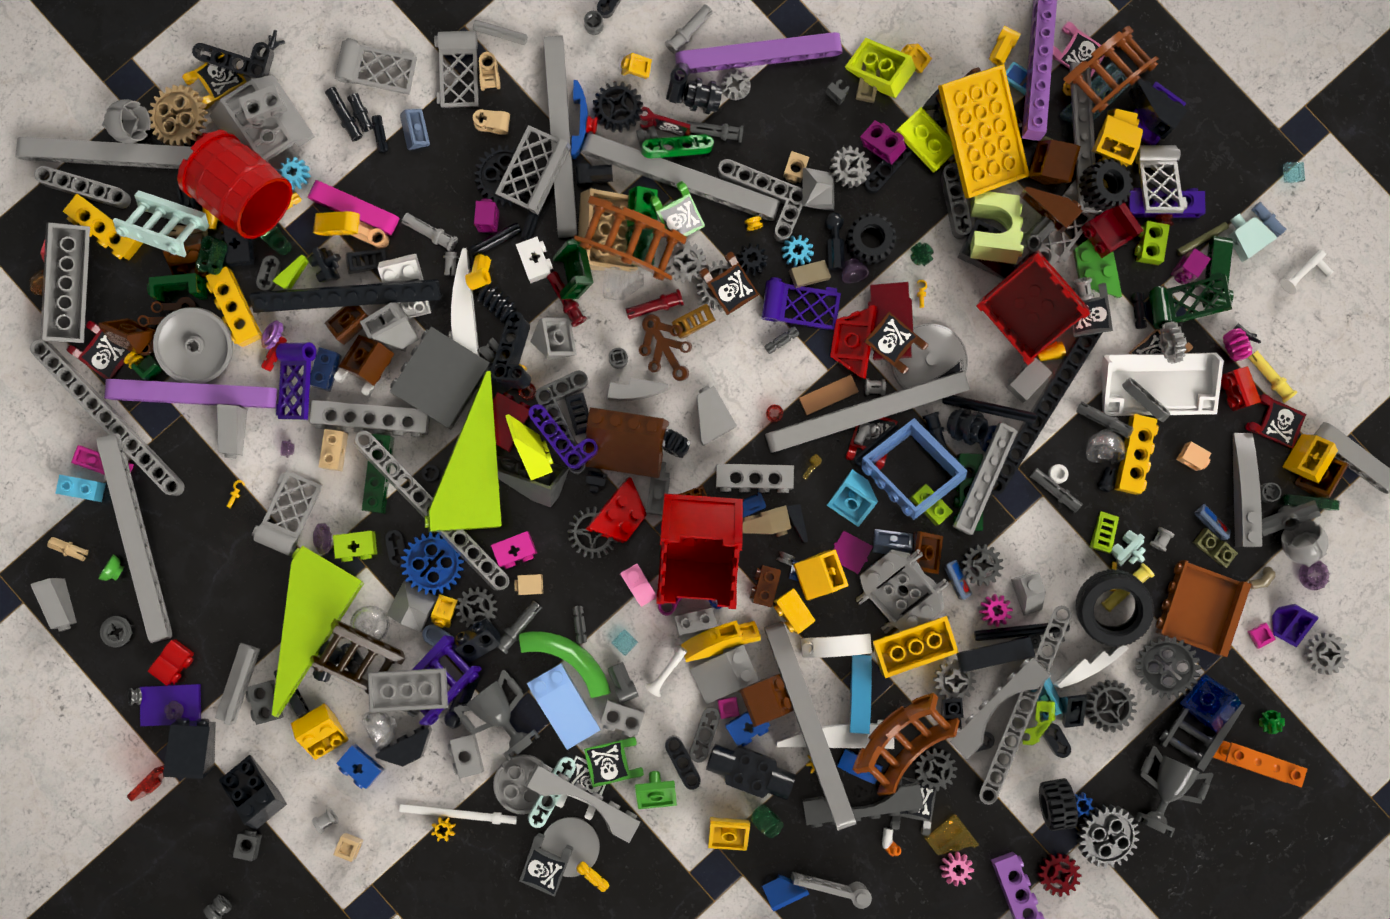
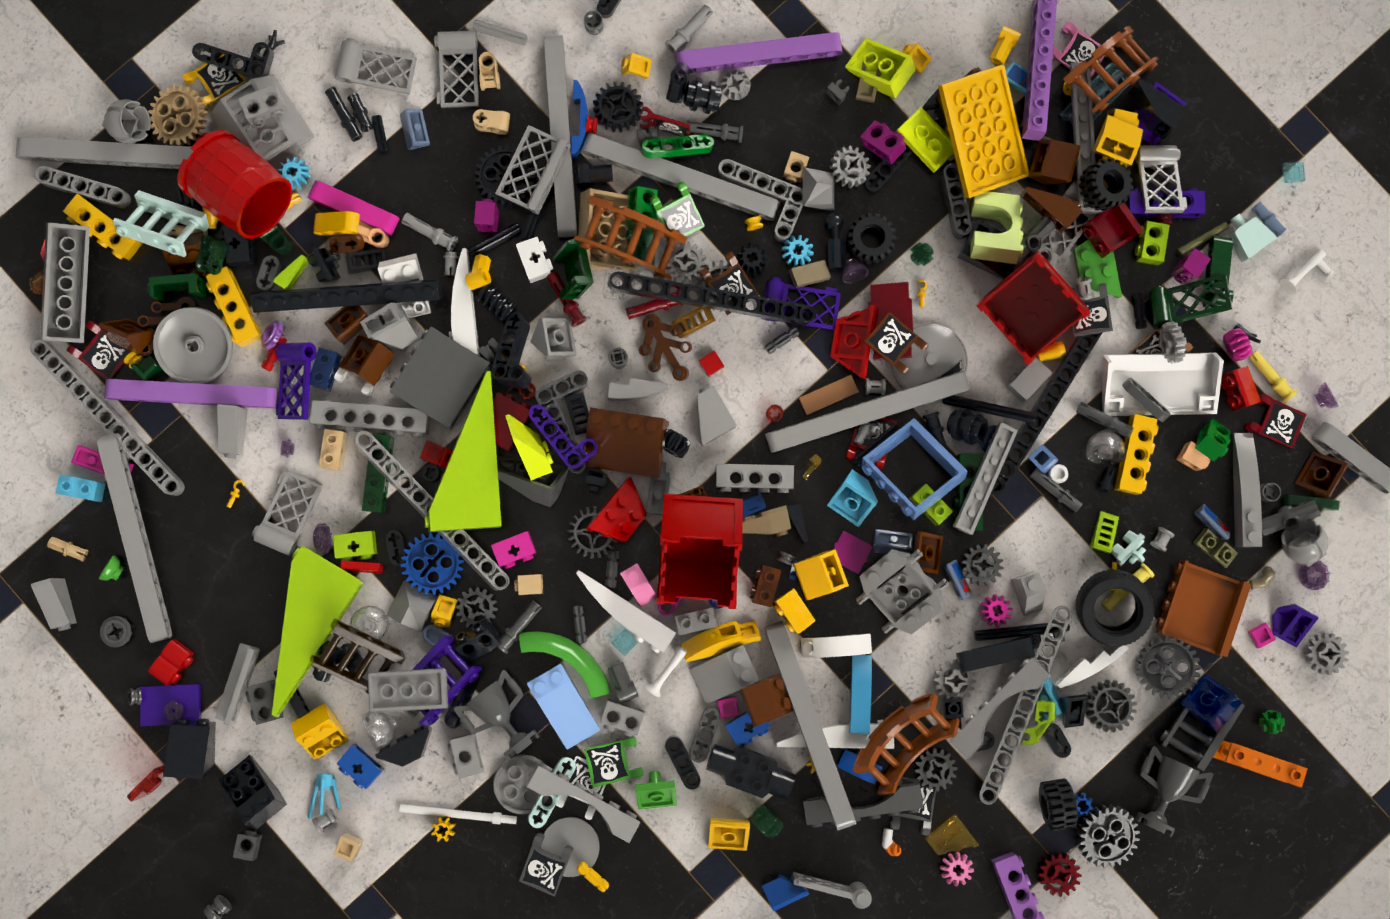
(323, 783): none -> medium azure plant
(347, 247): none -> reddish brown beam
(363, 567): none -> red tile
(435, 454): none -> red slope
(612, 569): none -> dark grey axle
(630, 616): none -> white slope
(711, 363): none -> red tile
(721, 296): none -> black beam
(915, 647): yellow slope -> none
(1043, 458): none -> medium blue brick
(1213, 440): none -> green brick
(1311, 457): yellow slope -> none
(1325, 397): none -> clear purple piece

